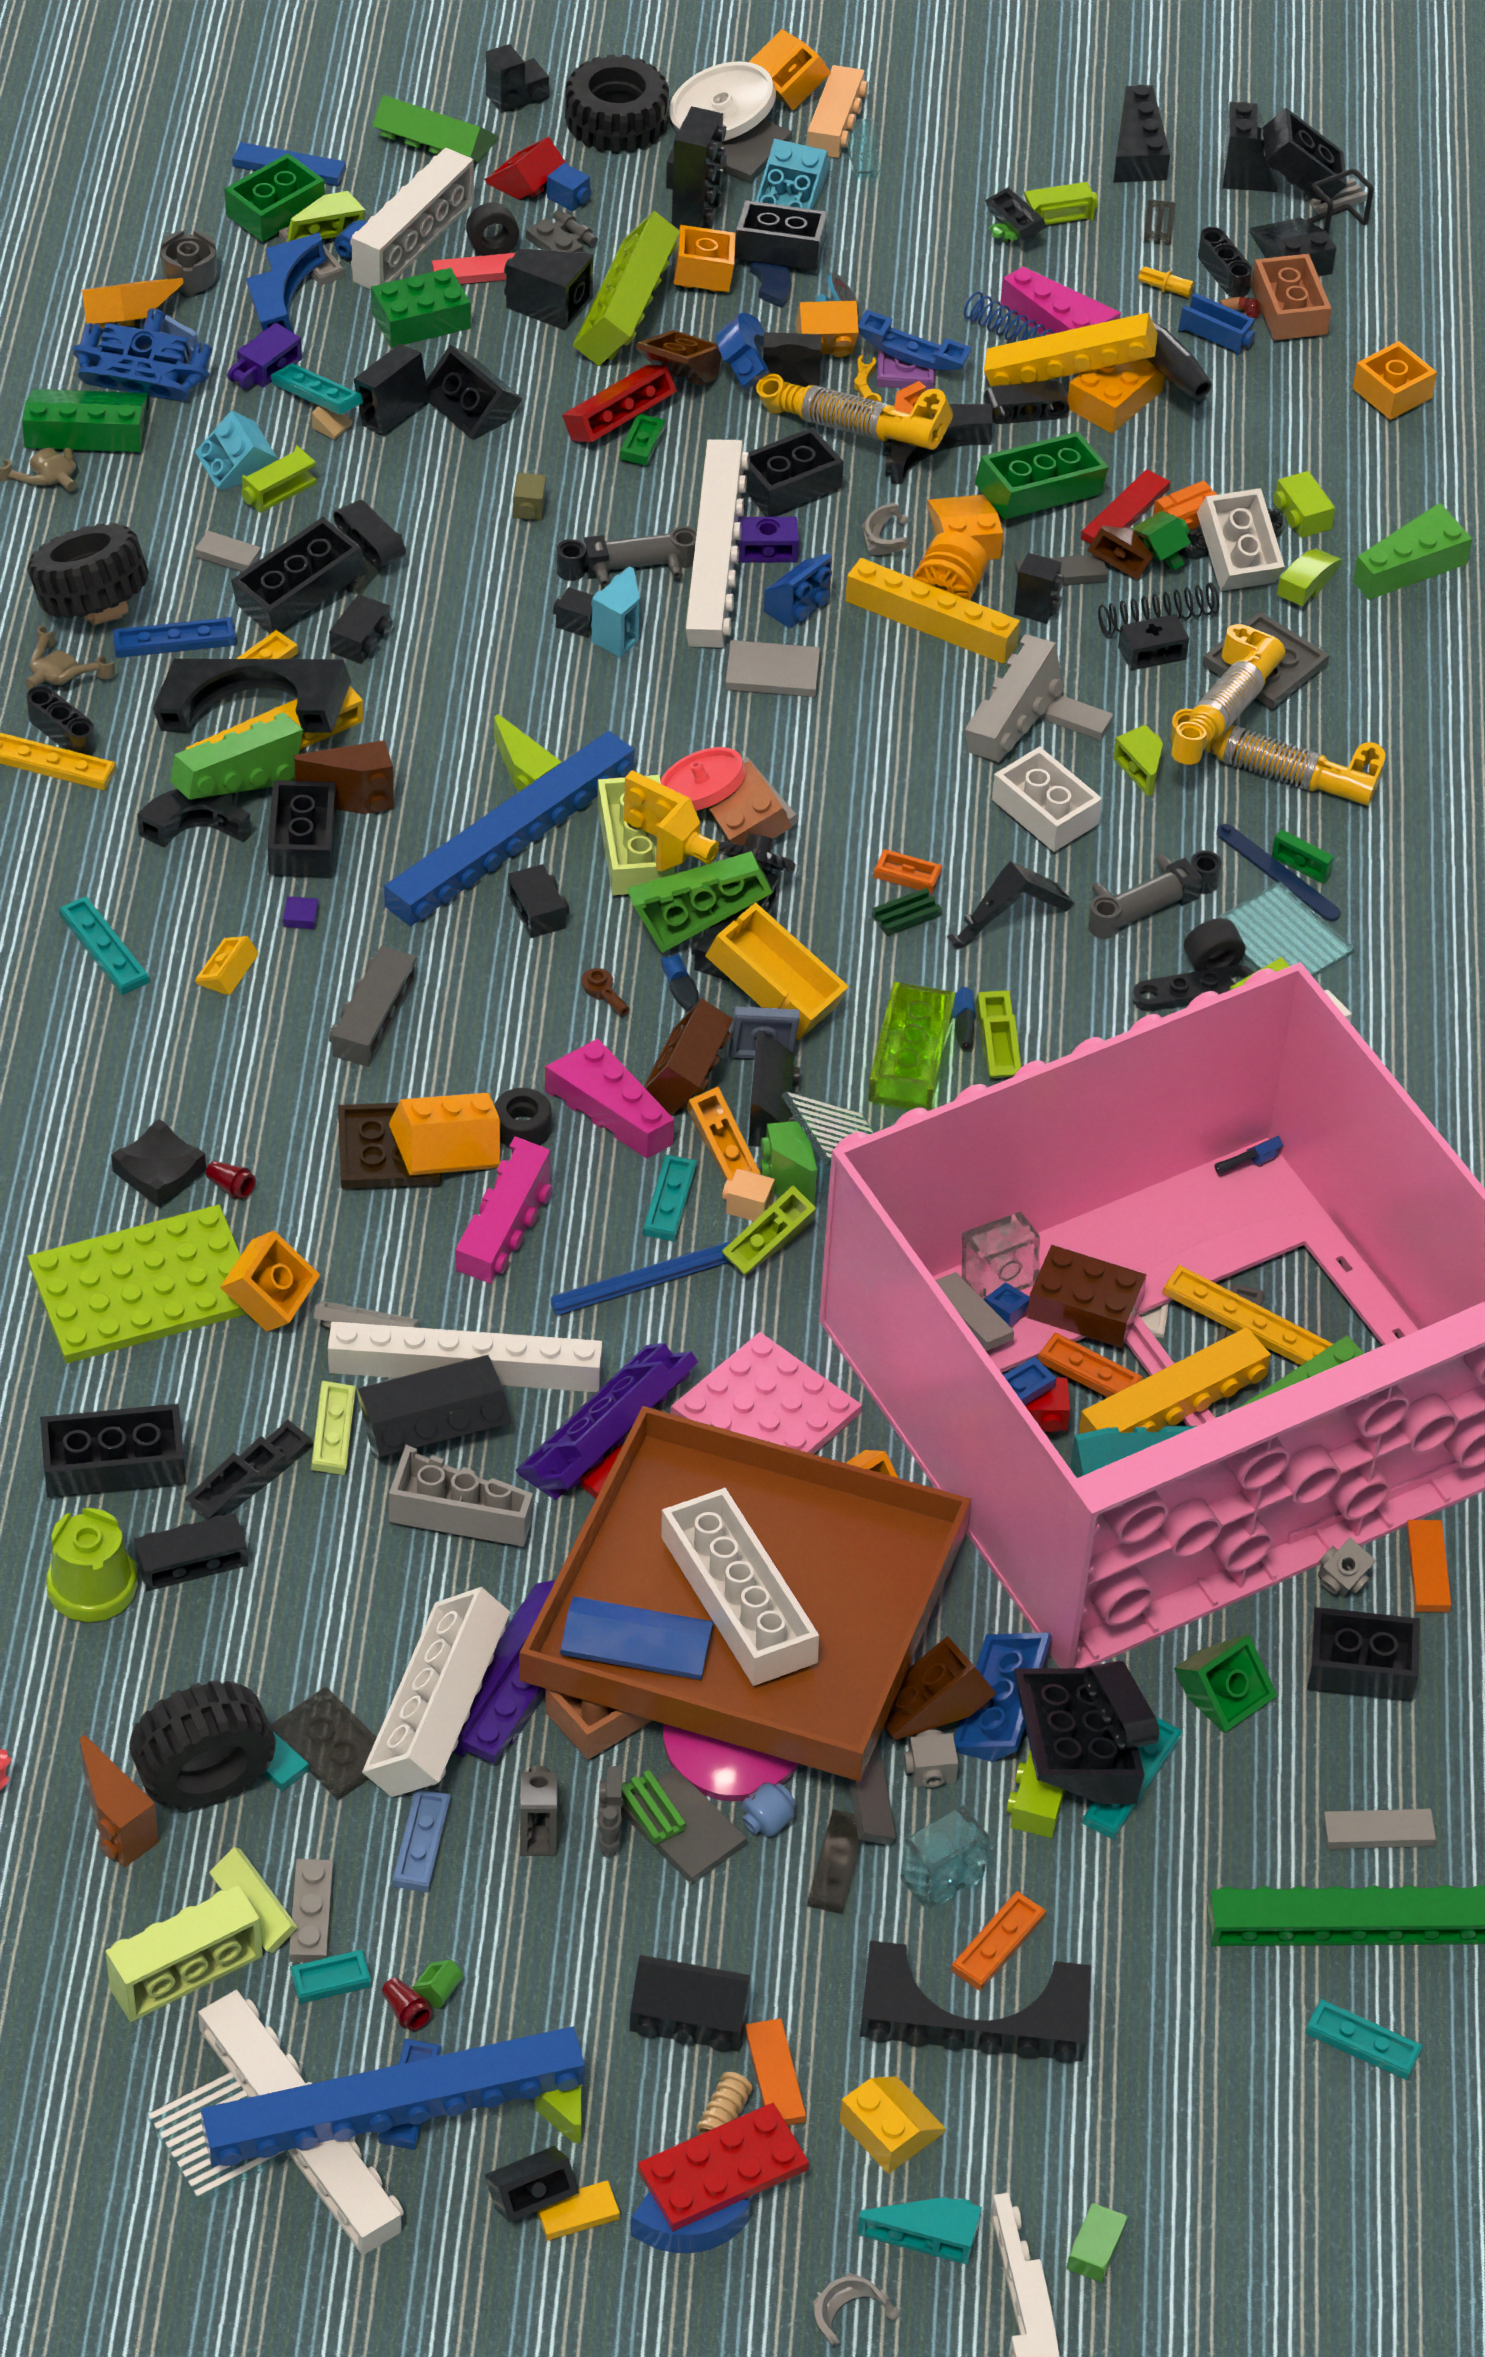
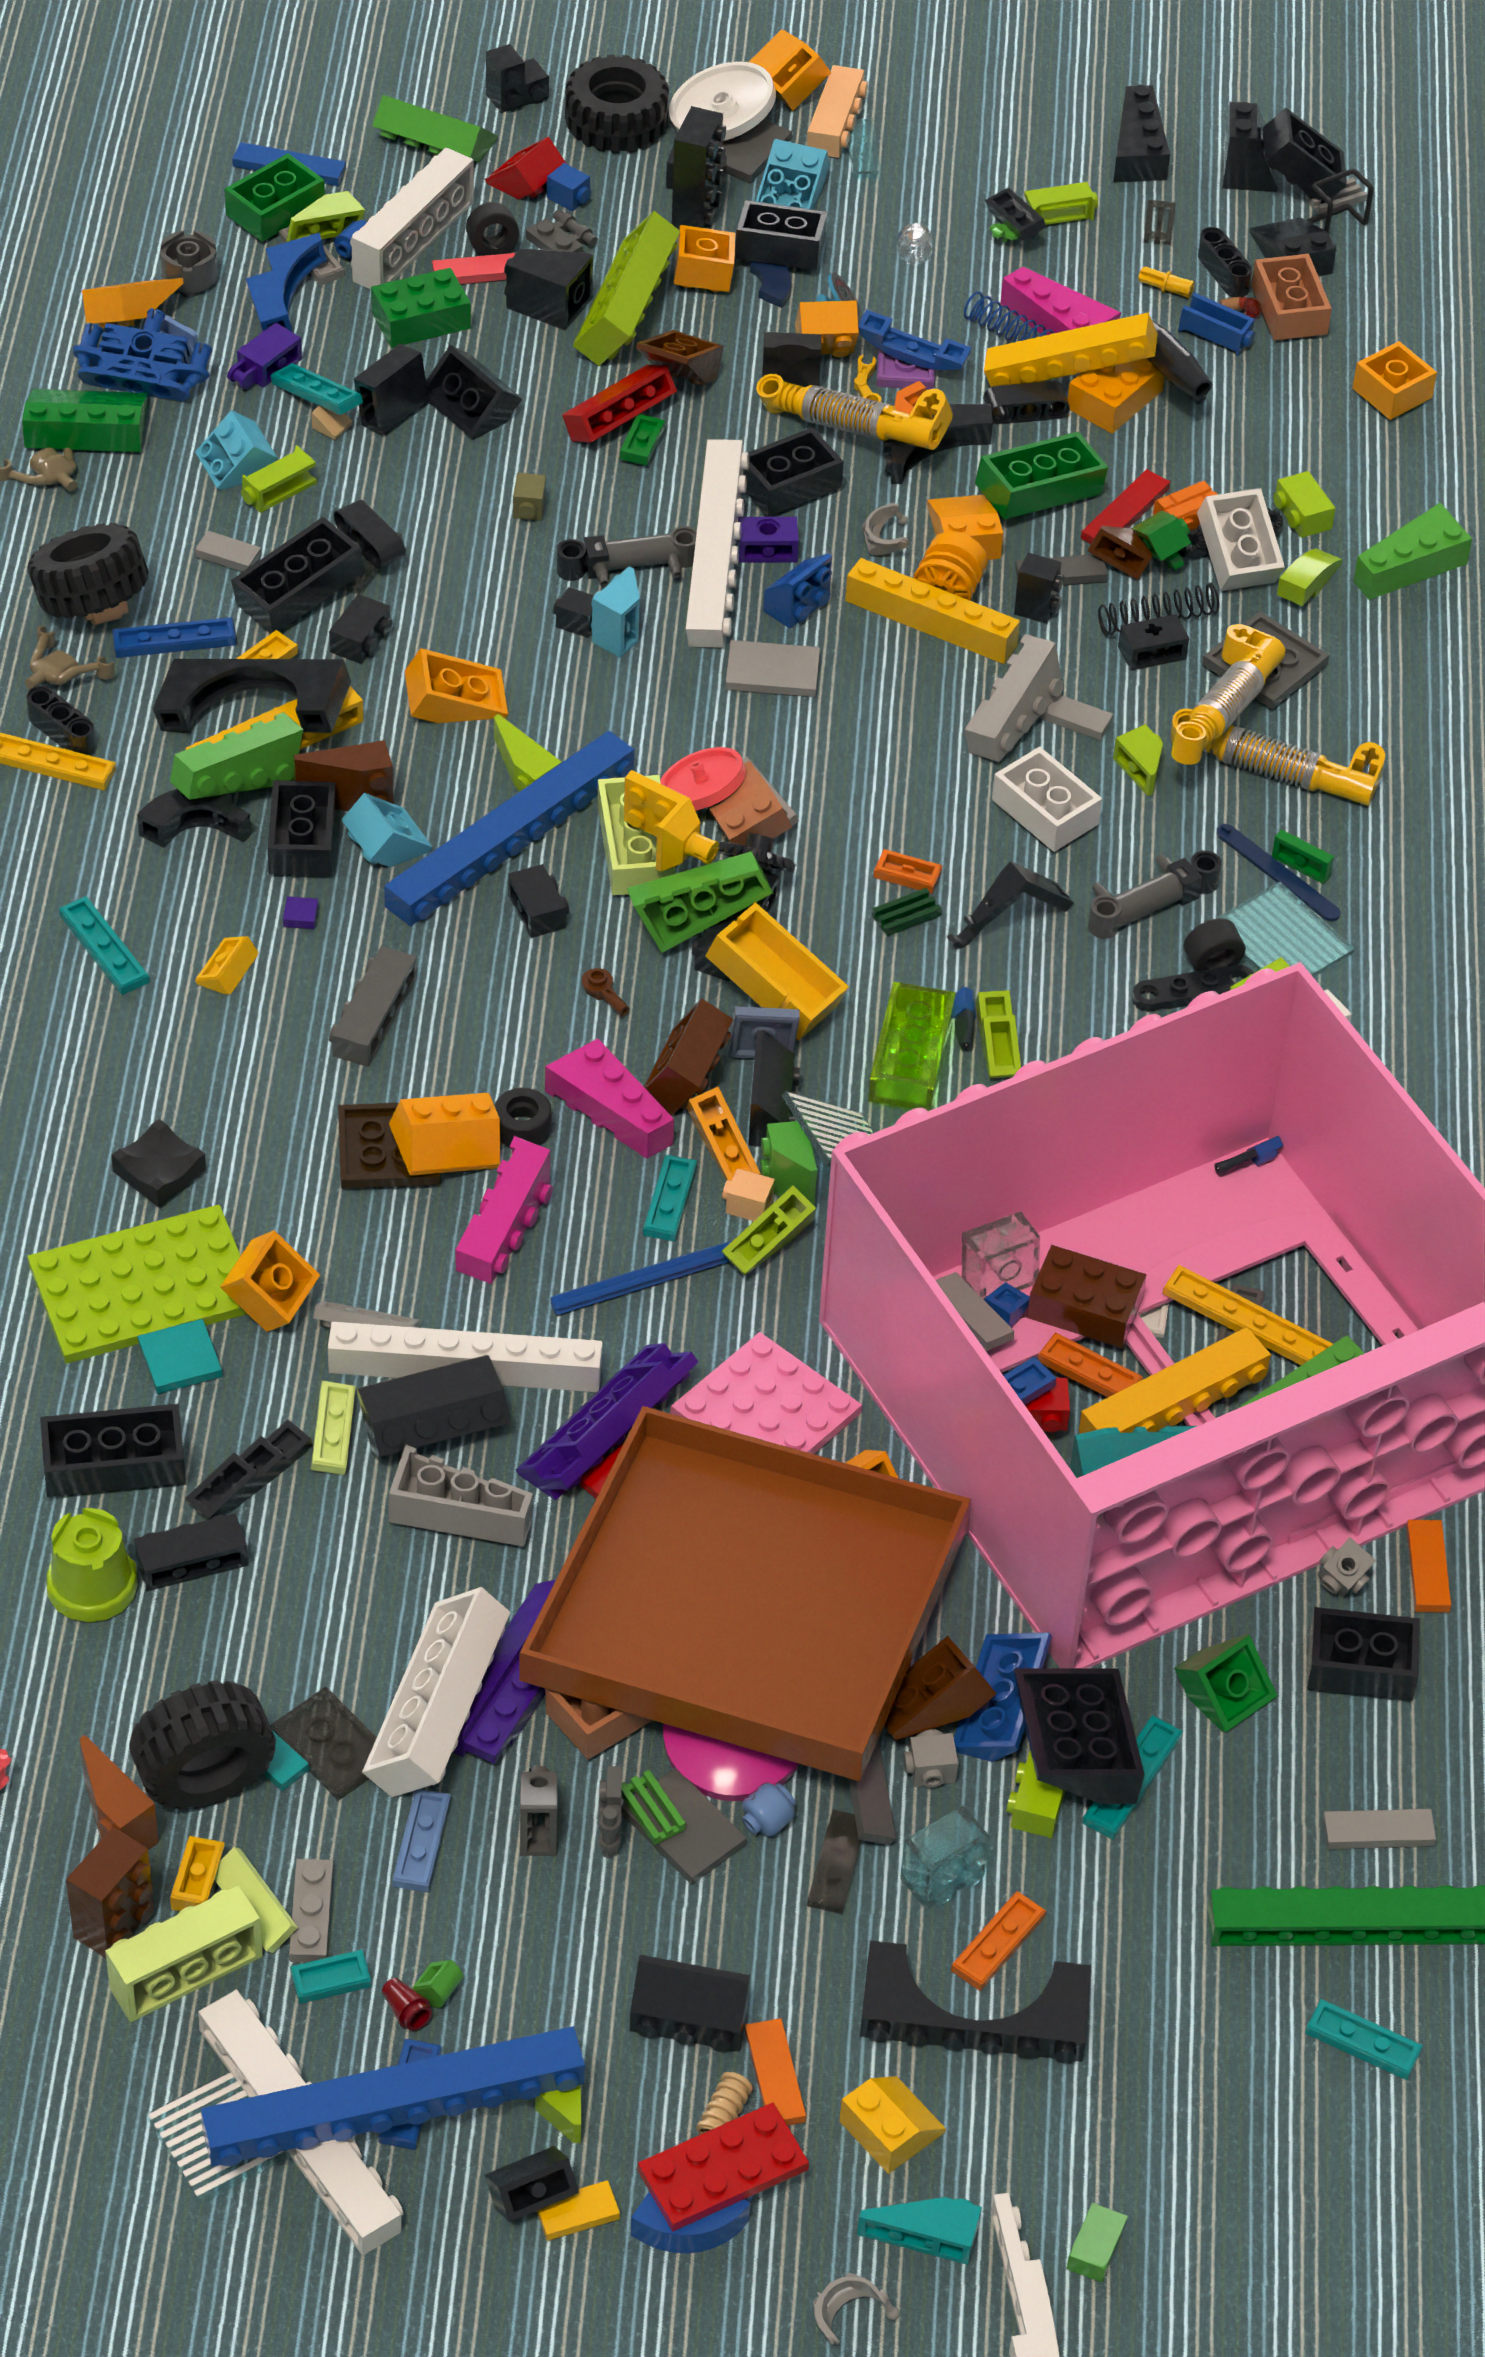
(110, 1892): none -> reddish brown brick
(179, 1356): none -> teal tile
(196, 1872): none -> yellow slope
(232, 1179): dark red cone -> none
(384, 831): none -> medium azure slope
(453, 689): none -> light orange slope
(636, 1638): blue slope -> none
(681, 985): piece -> none
(739, 347): blue arch -> none
(739, 1586): white brick -> none
(915, 243): none -> clear head
(1121, 1705): black beam -> none

